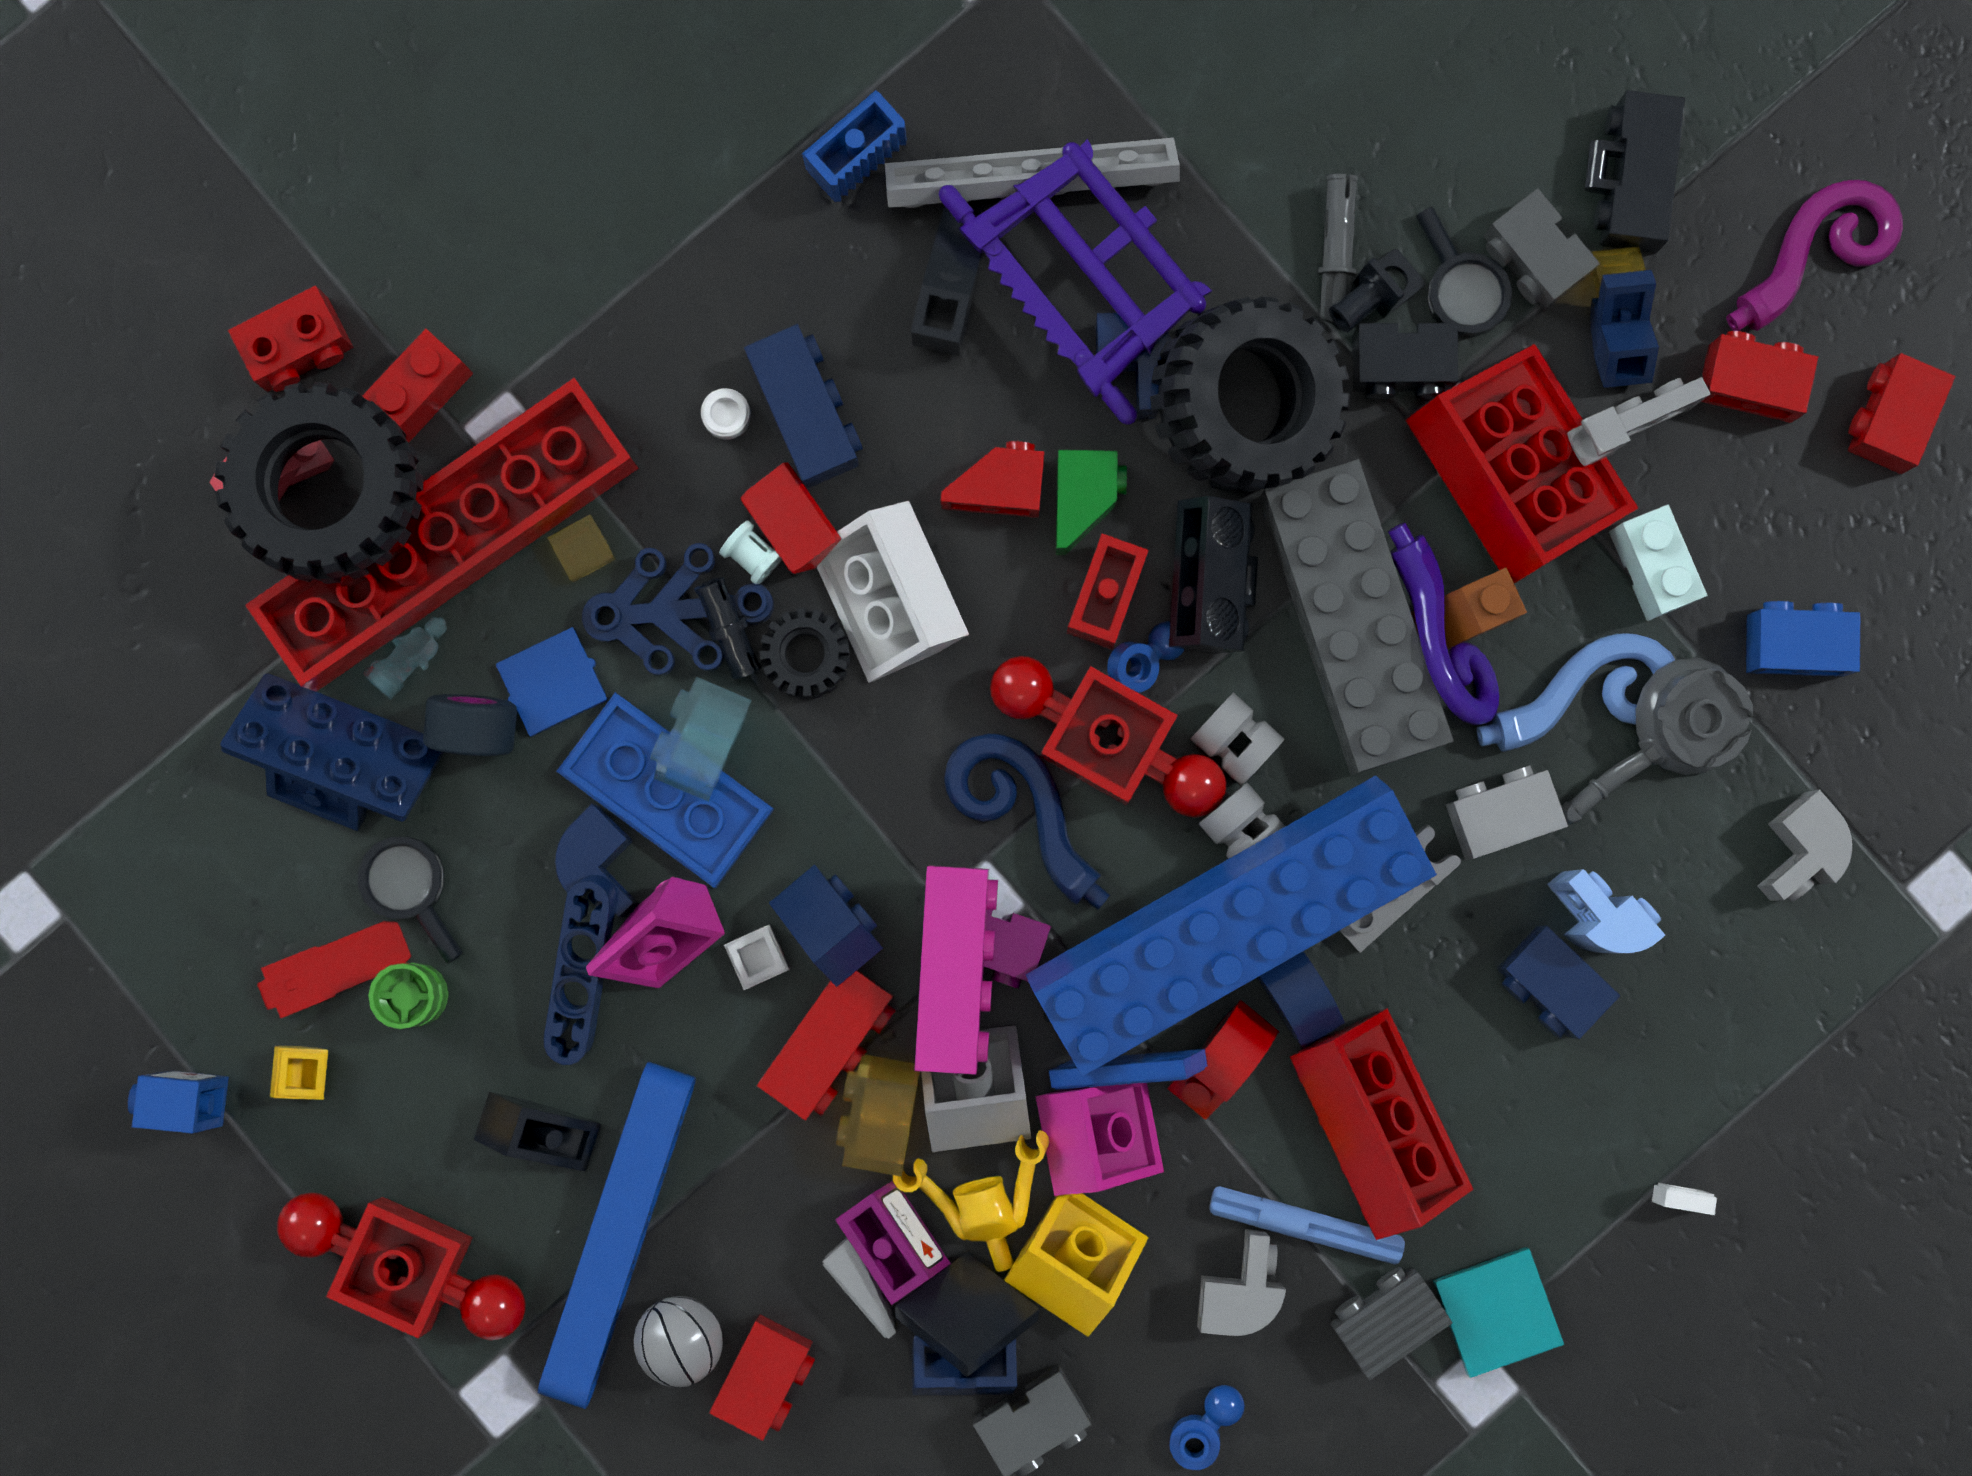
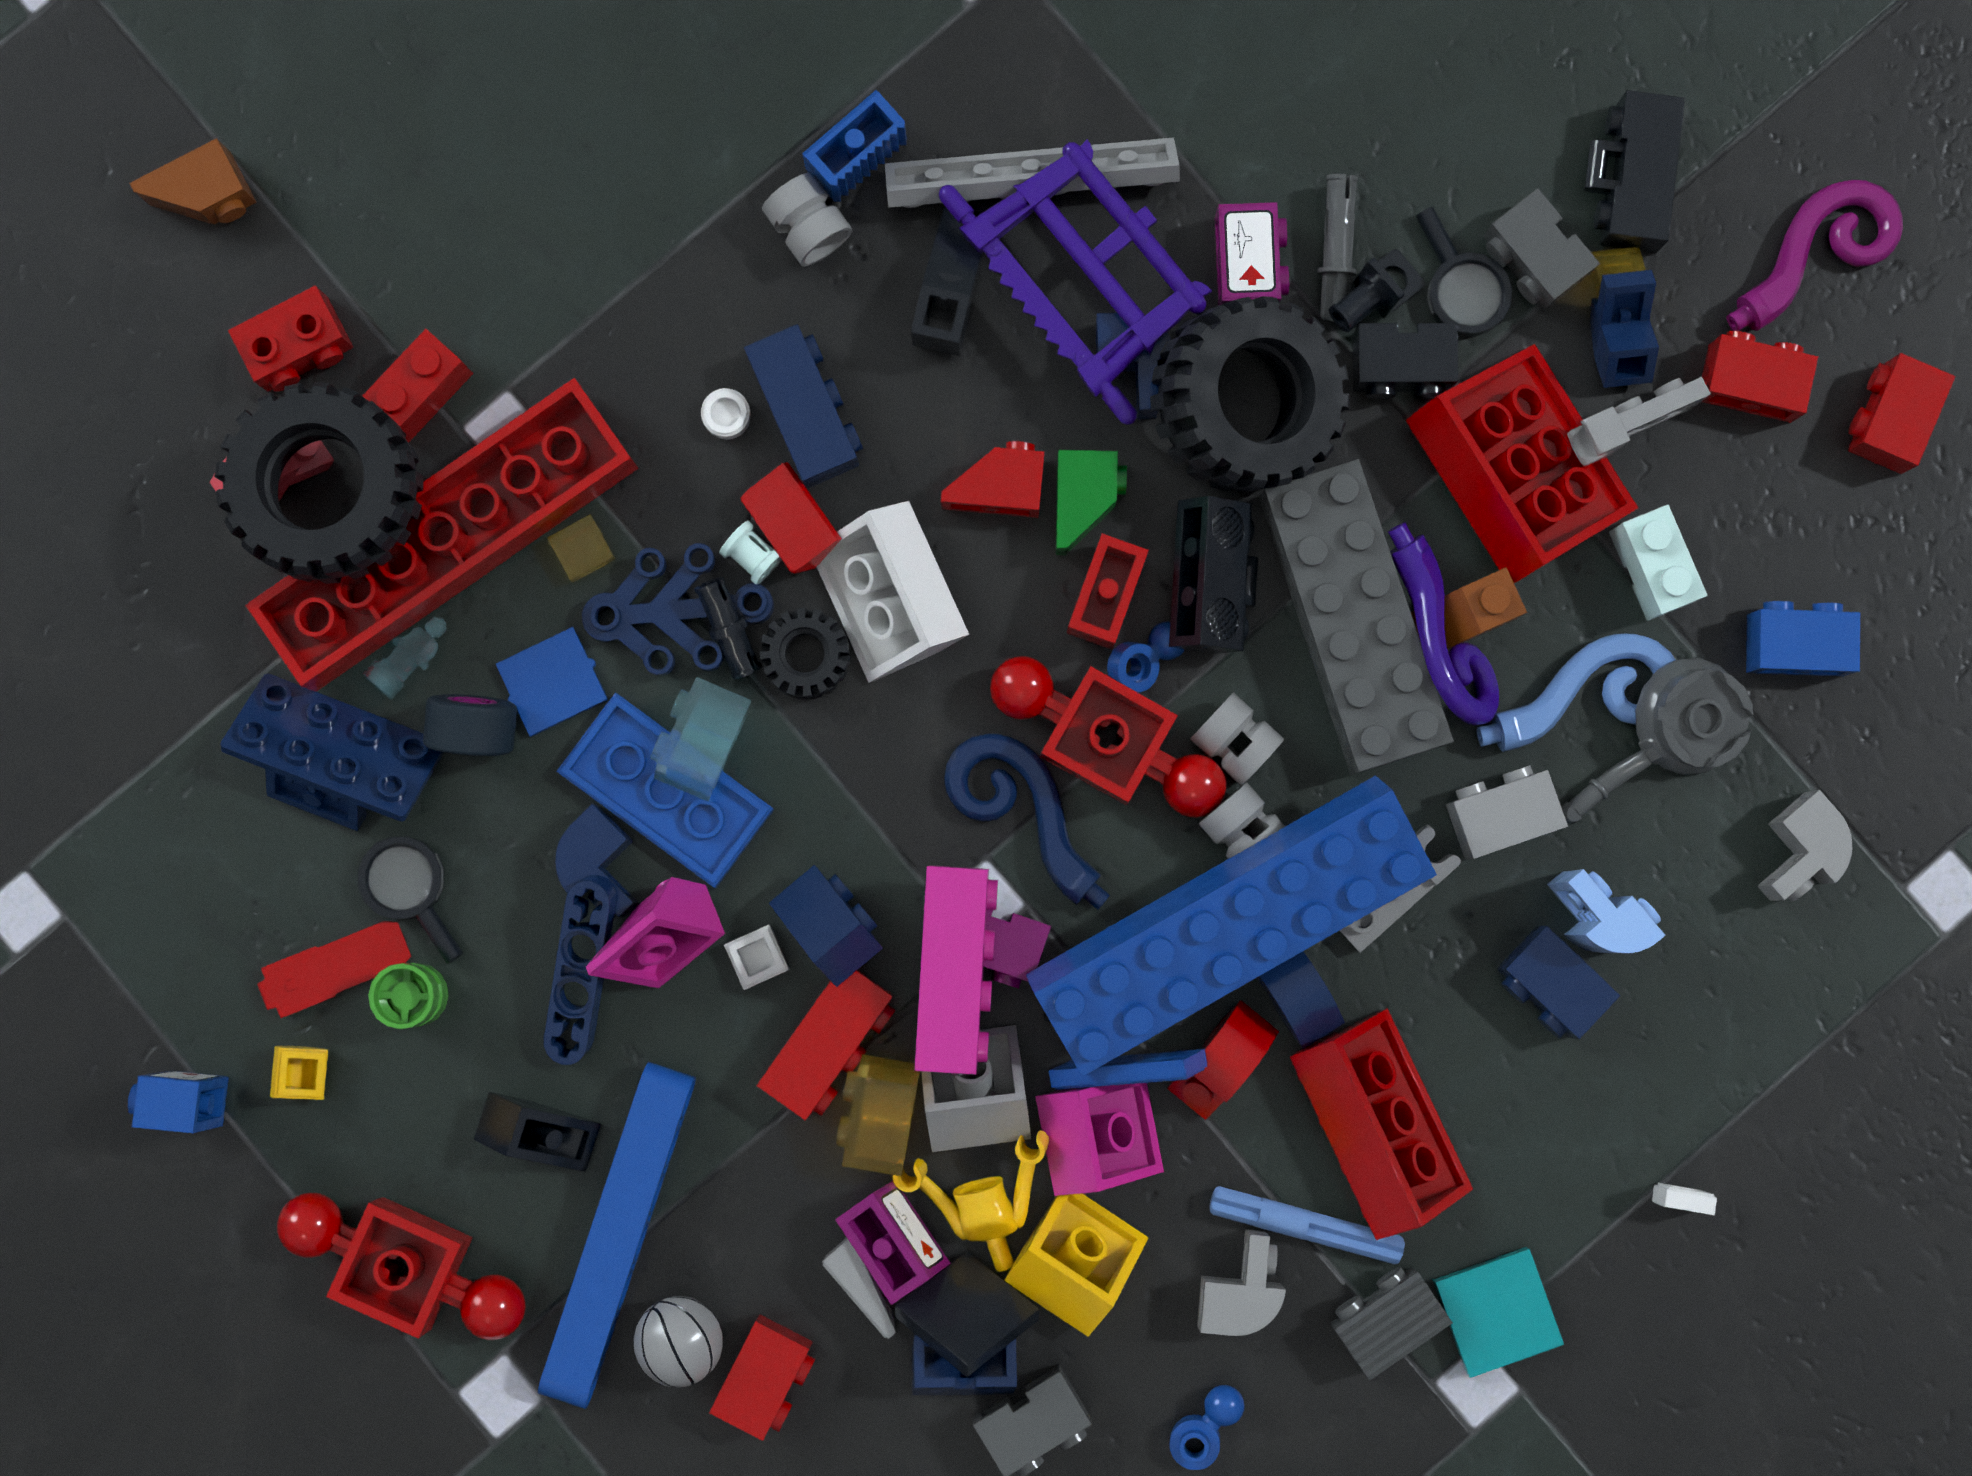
(198, 185): none -> dark orange slope
(803, 214): none -> light grey wheel
(1249, 252): none -> brick

